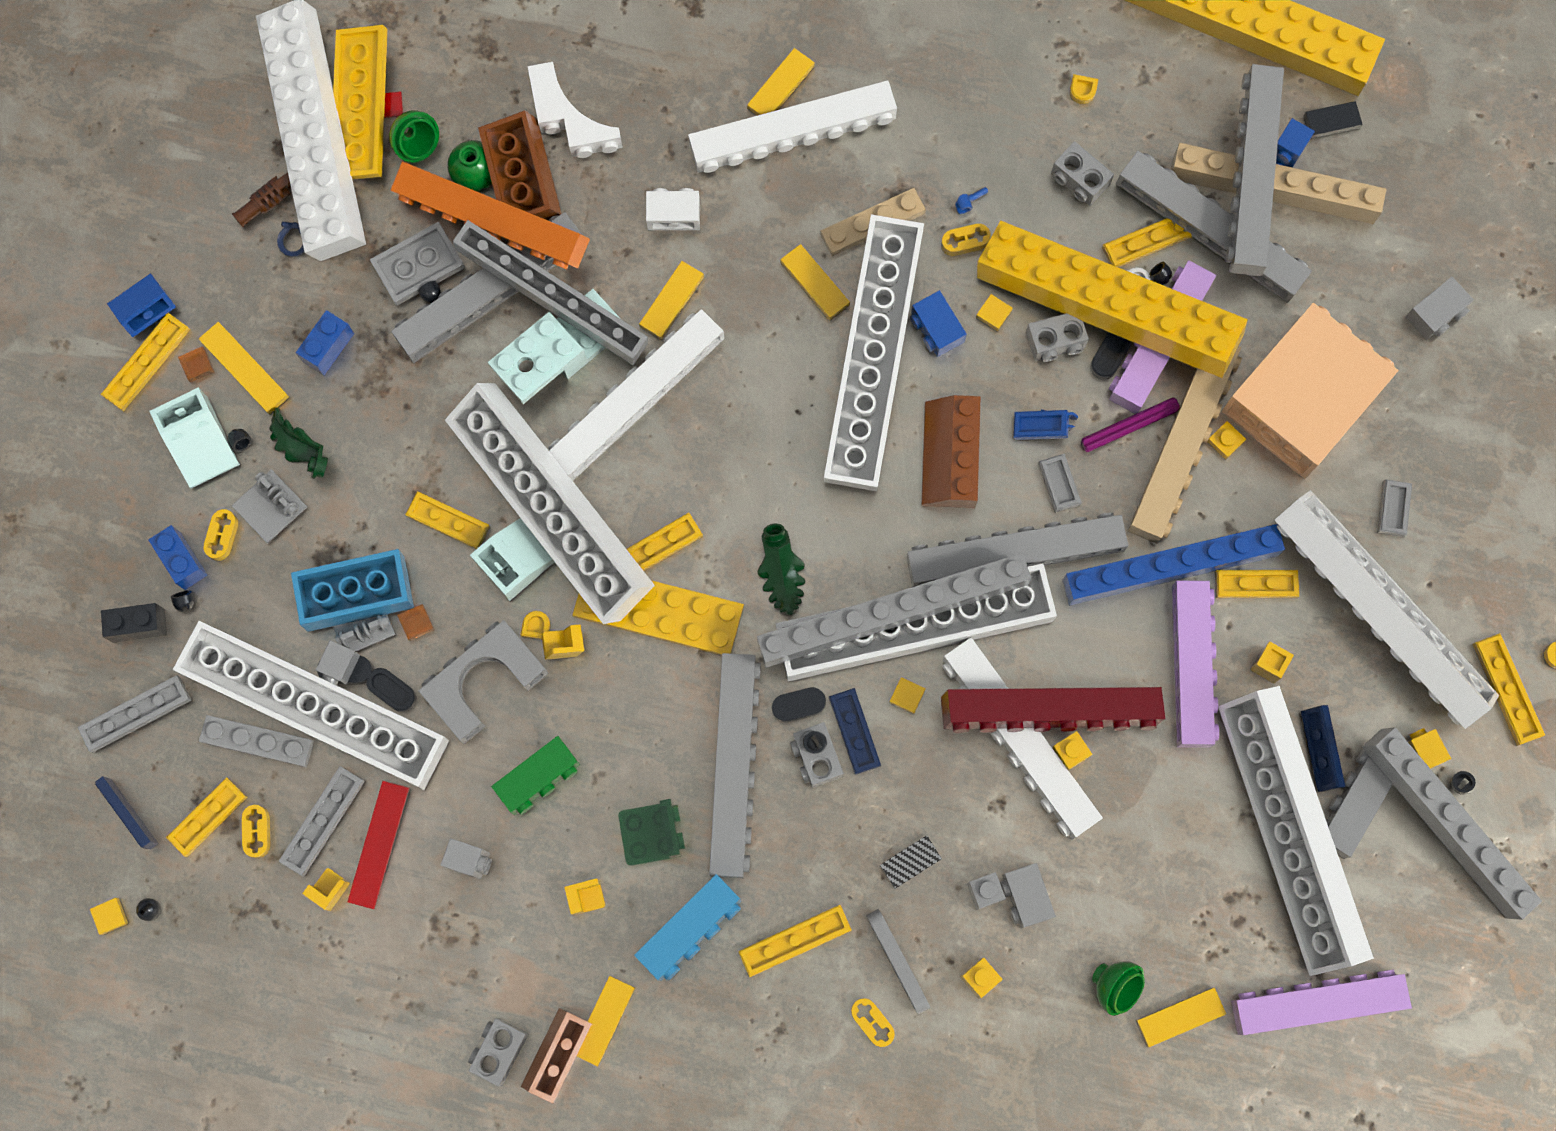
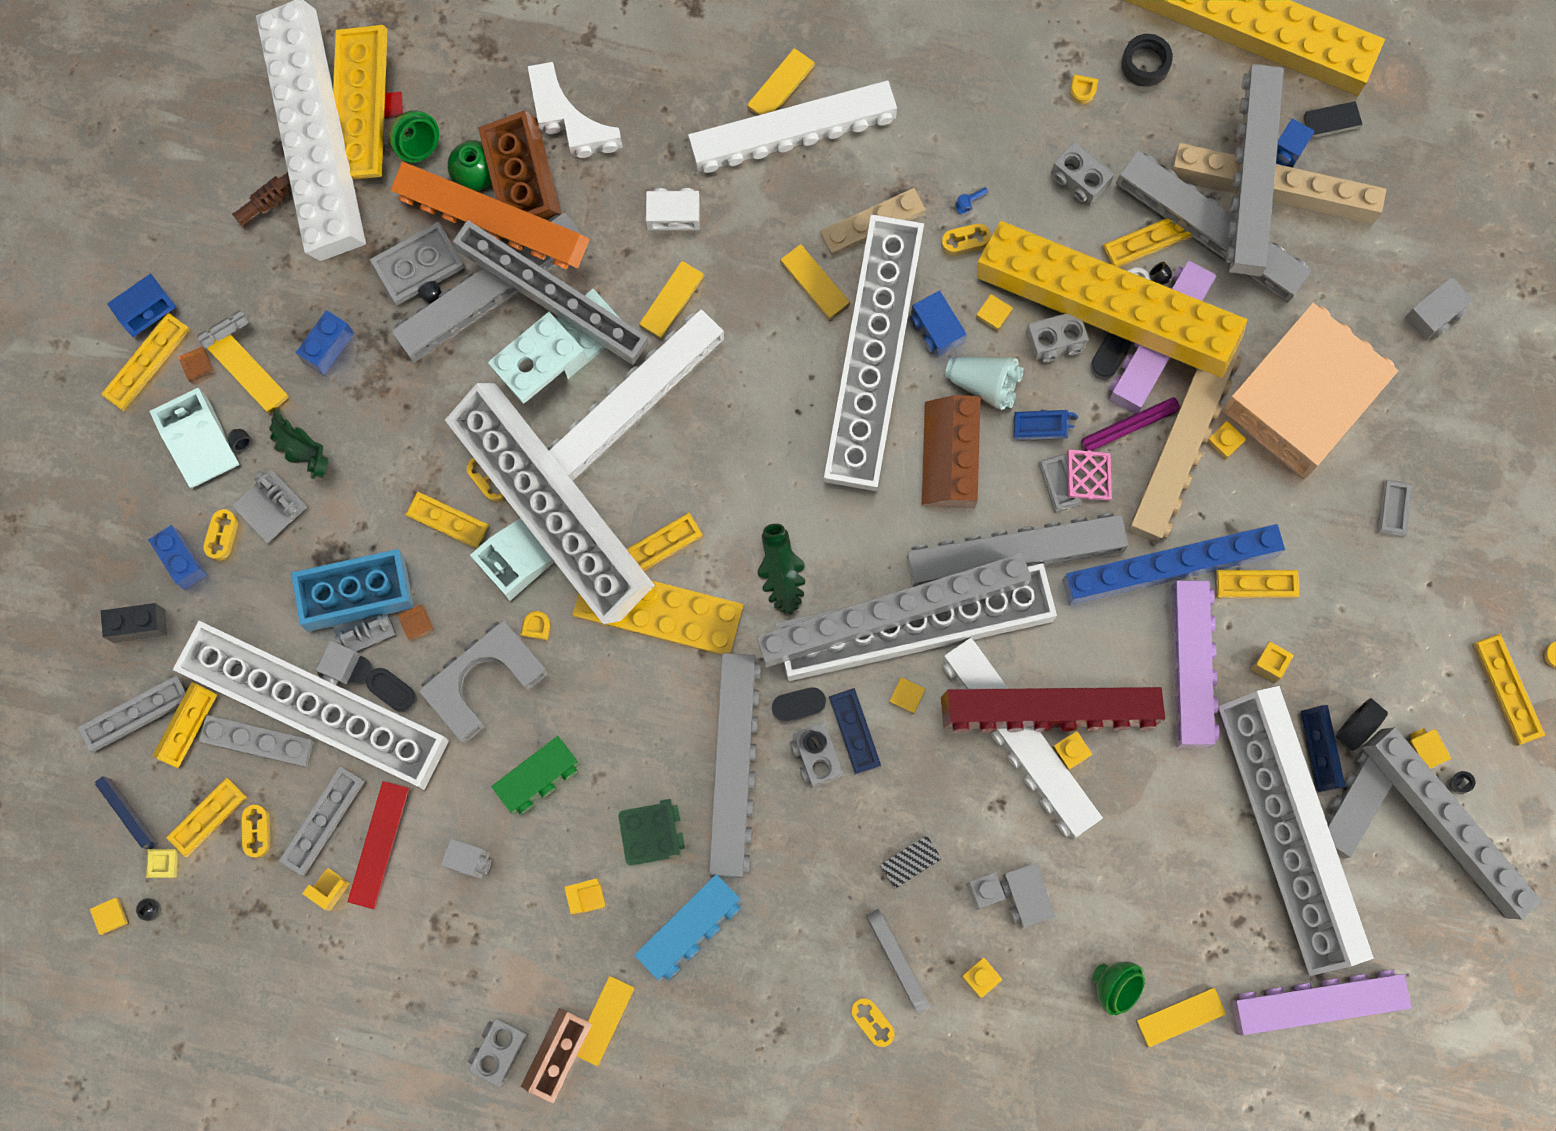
(162, 863): none -> light yellow tile
(183, 599): black hinge -> none
(184, 725): none -> yellow tile
(222, 329): none -> light grey axle
(280, 240): dark blue piece -> none
(482, 483): none -> yellow beam
(563, 643): yellow panel -> none
(794, 940): yellow tile -> none
(987, 377): none -> light aqua cone
(1107, 475): none -> bright pink window
(1148, 41): none -> black tyre
(1362, 724): none -> black tyre
(1387, 610): white brick -> none

